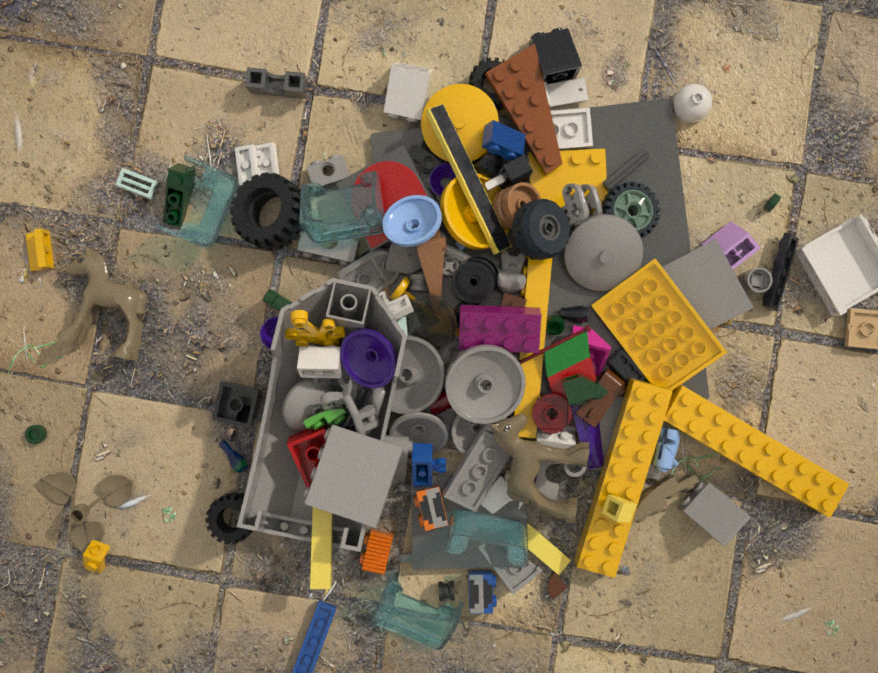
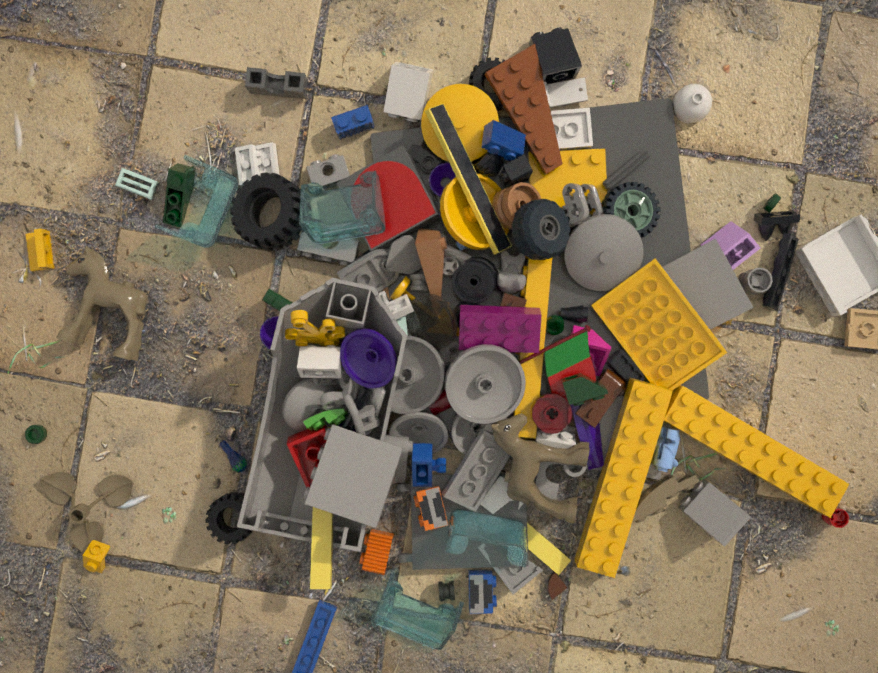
(237, 404): black slope -> none
(353, 122): none -> blue brick
(412, 220): light blue dish -> none
(497, 181): white tile -> none
(619, 509): light yellow brick -> none
(767, 222): none -> black tile
(839, 518): none -> red wheel

